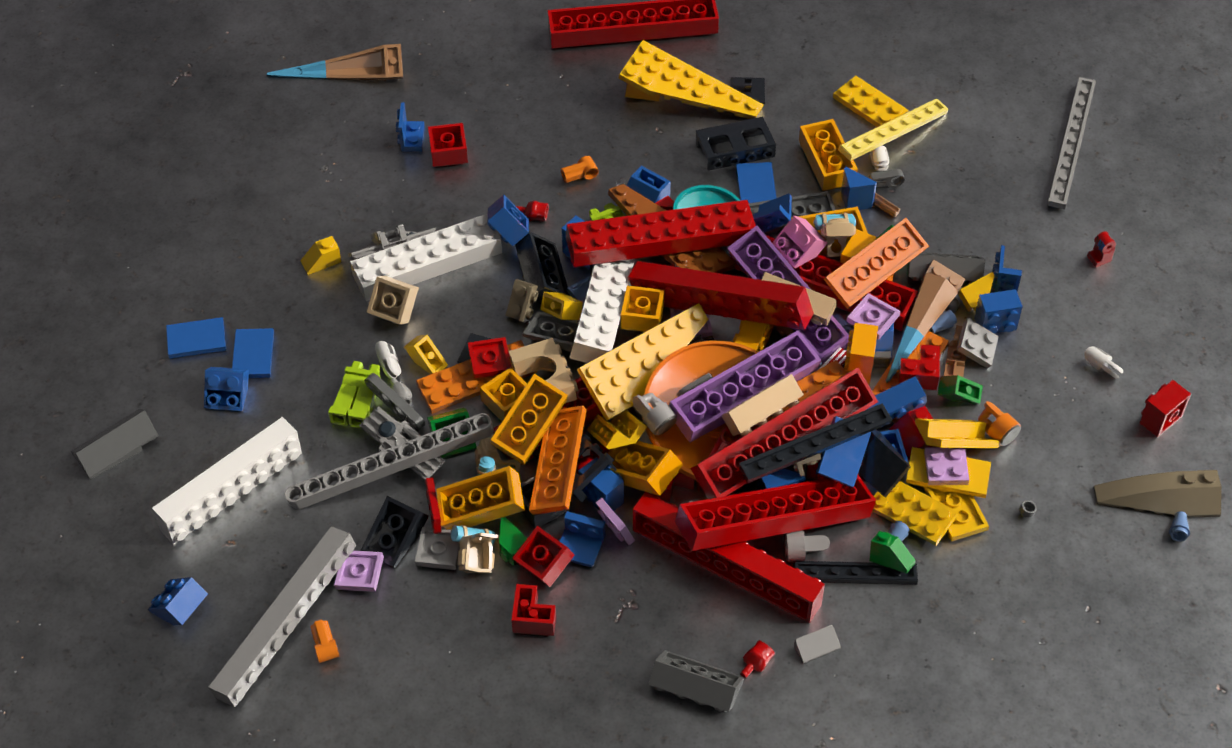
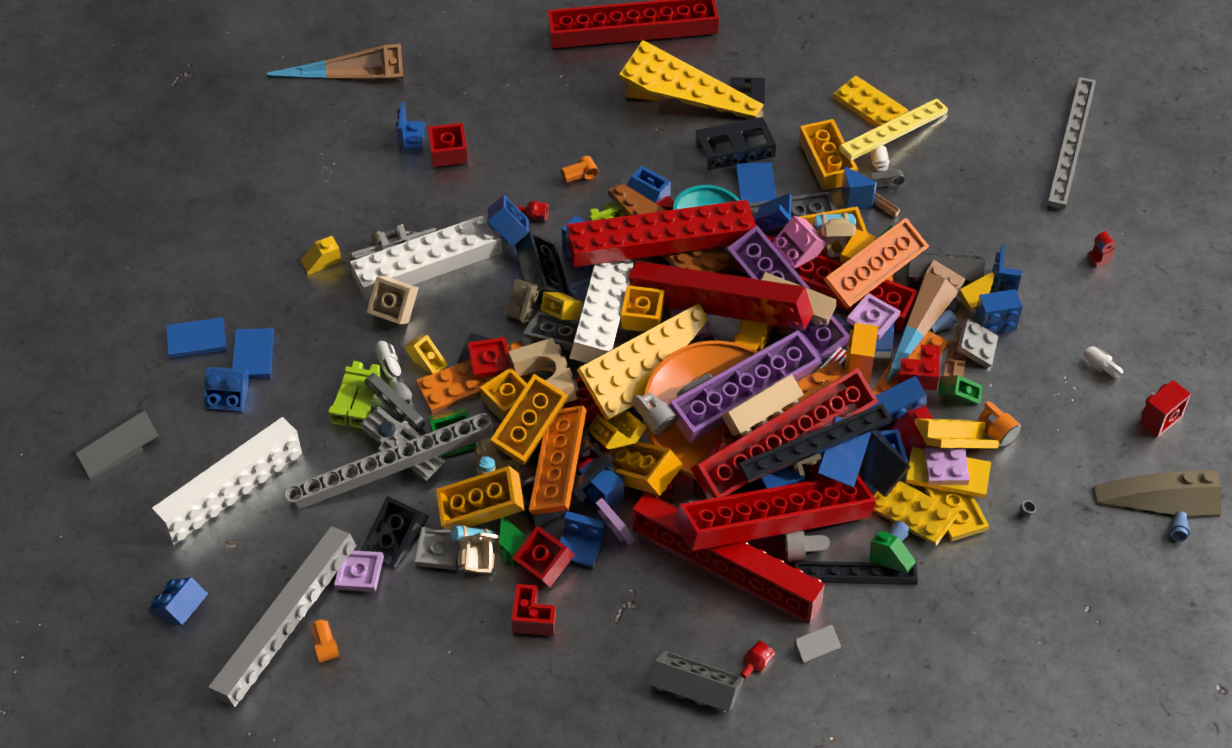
(433, 505): red tile -> none

